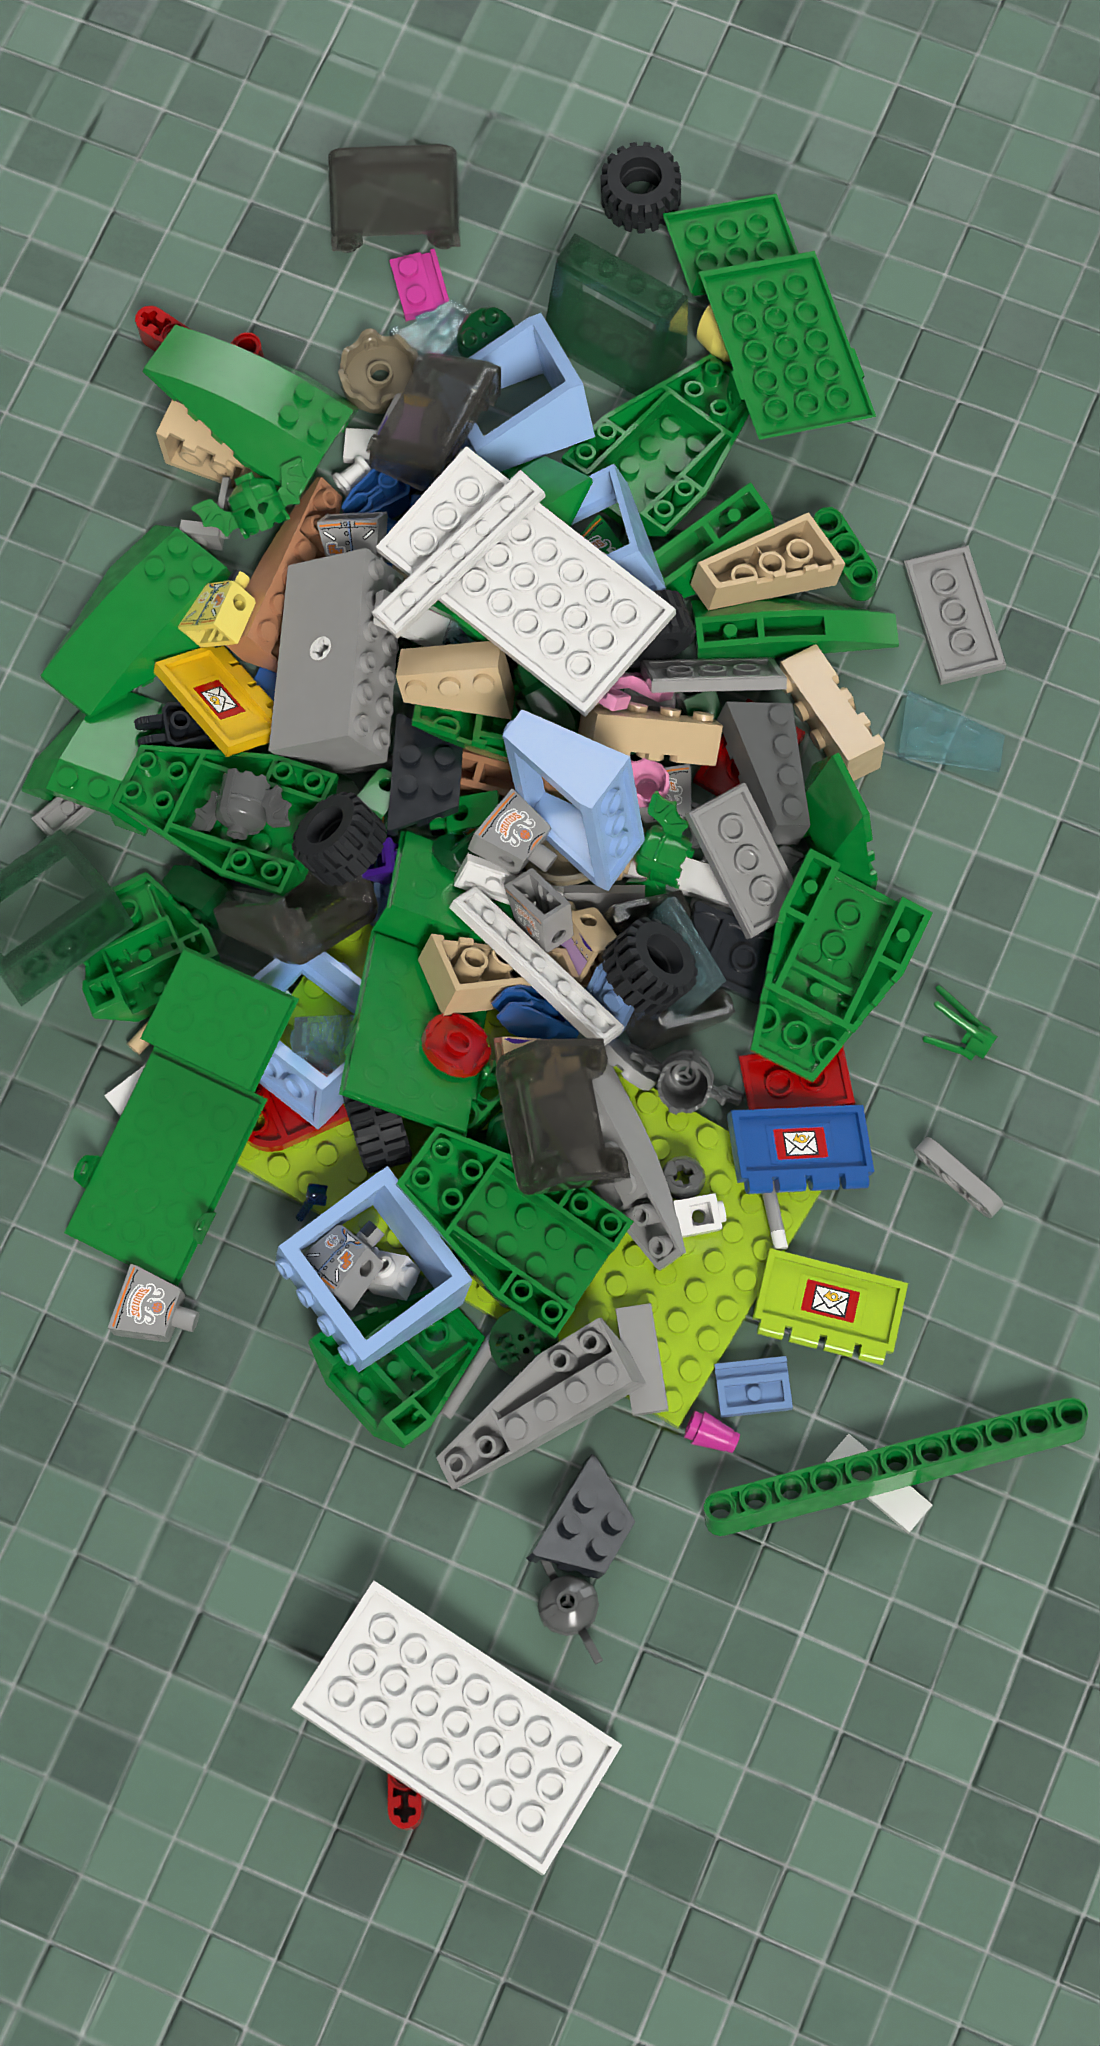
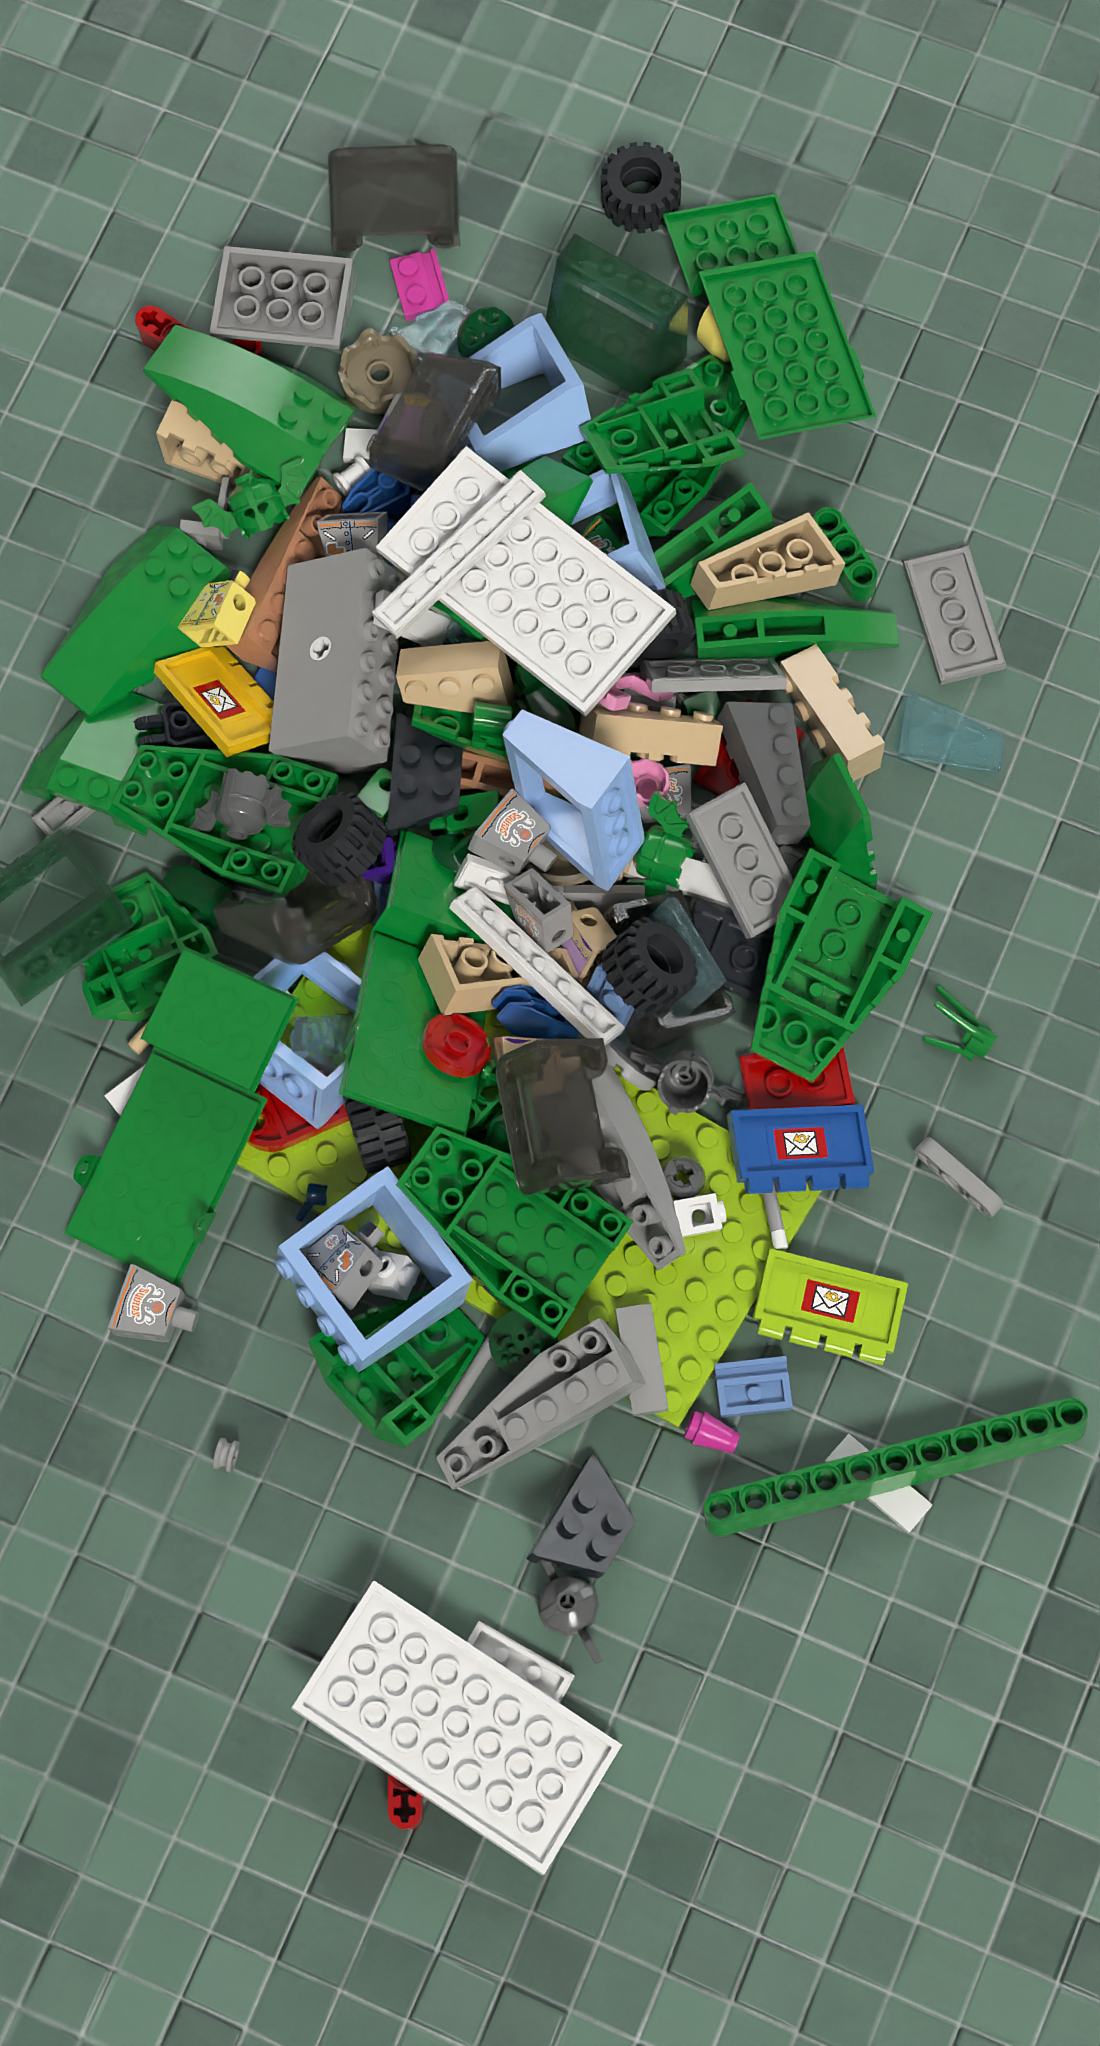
(226, 1455): none -> light grey bush
(283, 297): none -> light grey slope
(490, 717): none -> green piece
(521, 1661): none -> white tile
(660, 430): none -> green wedge

